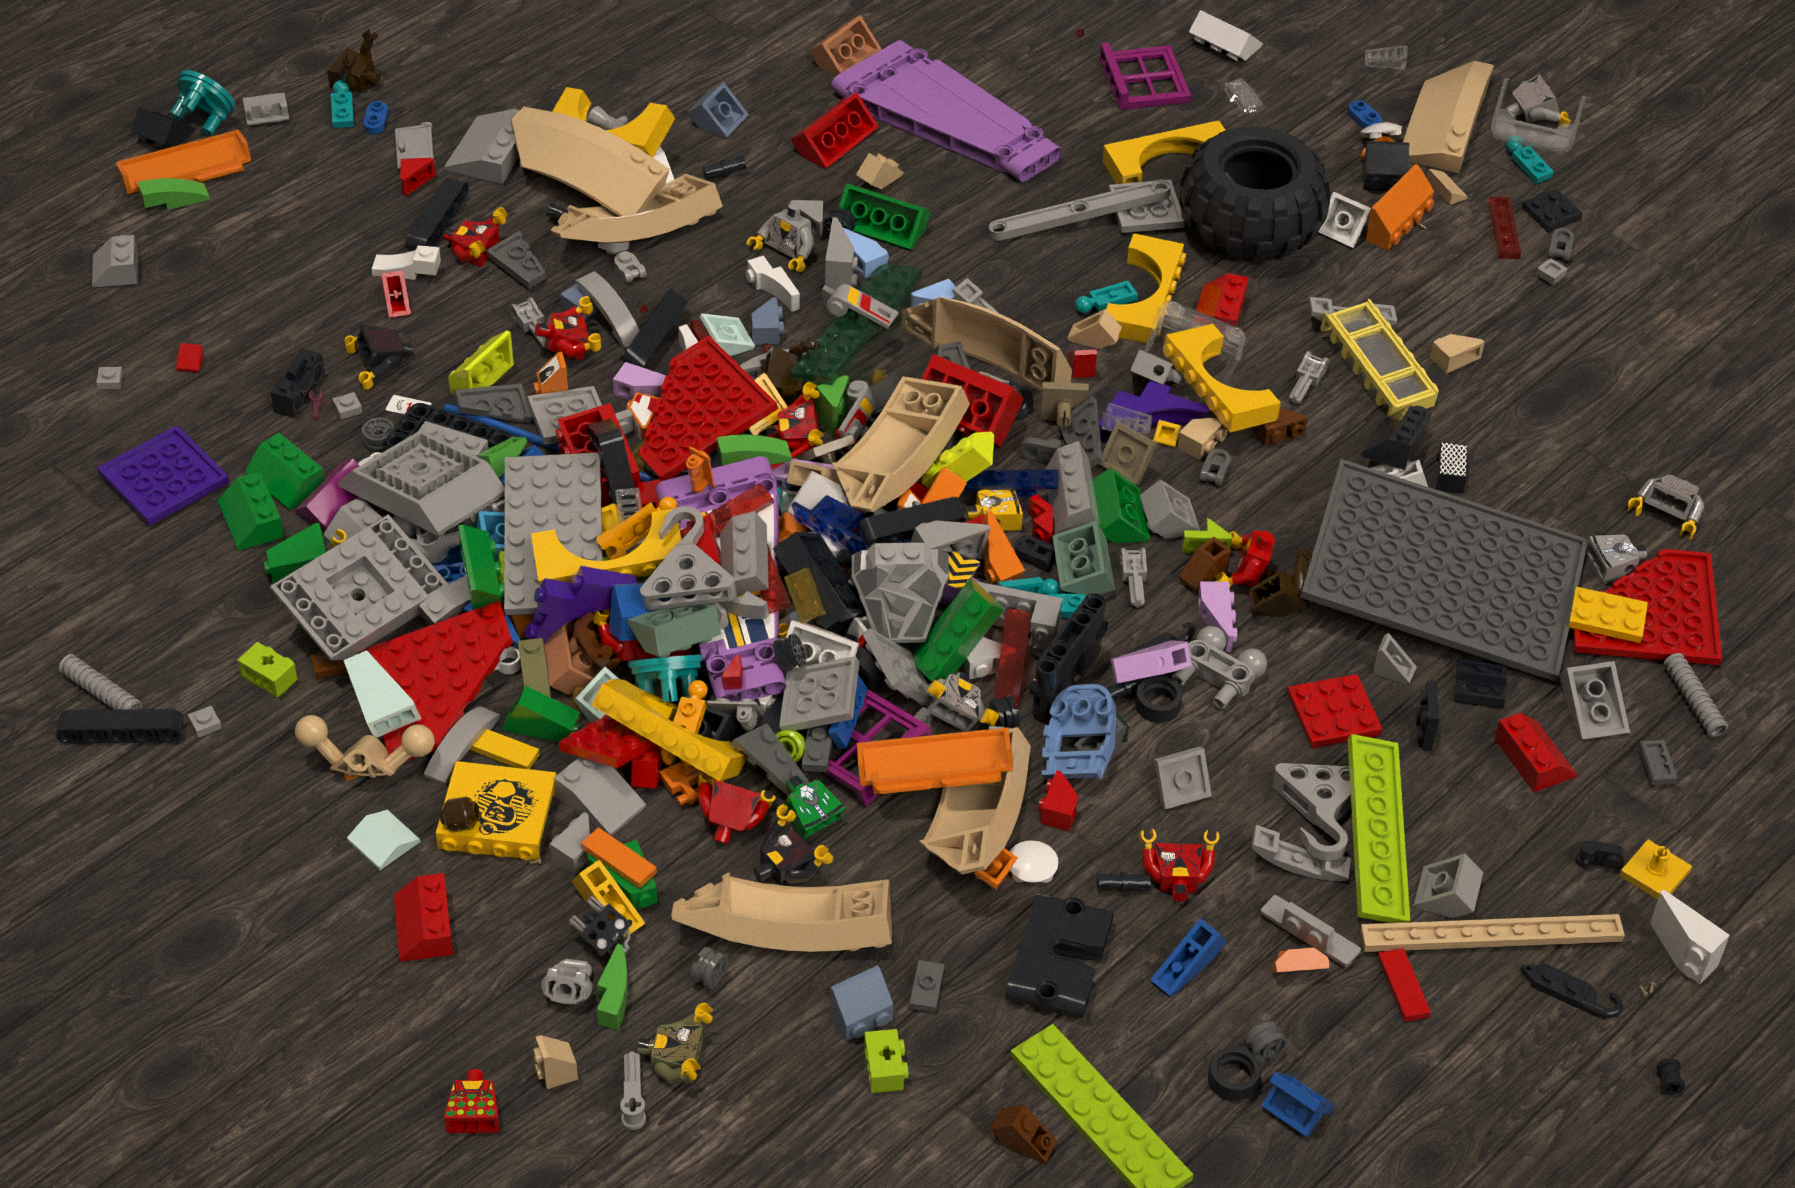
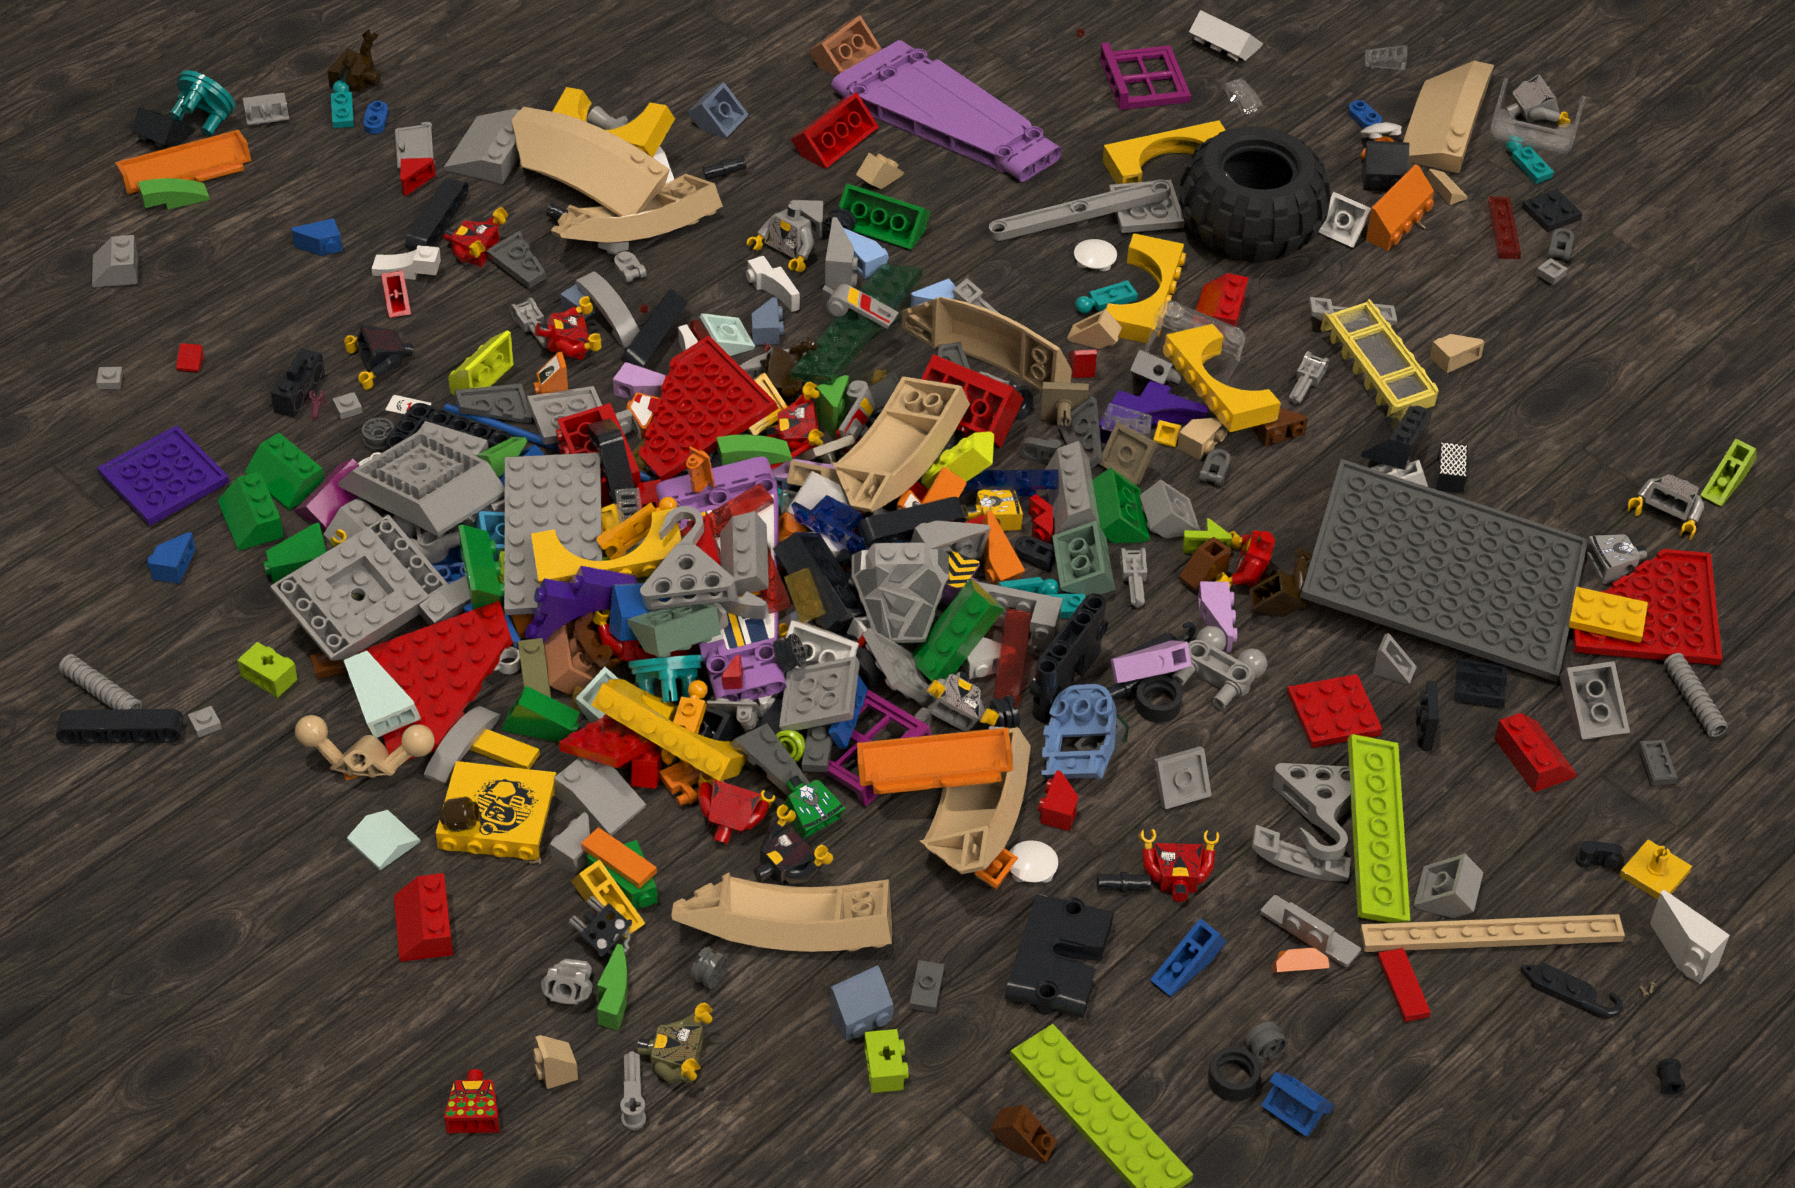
(172, 558): none -> blue slope
(318, 237): none -> blue slope
(1095, 254): none -> white dish
(1730, 473): none -> lime slope

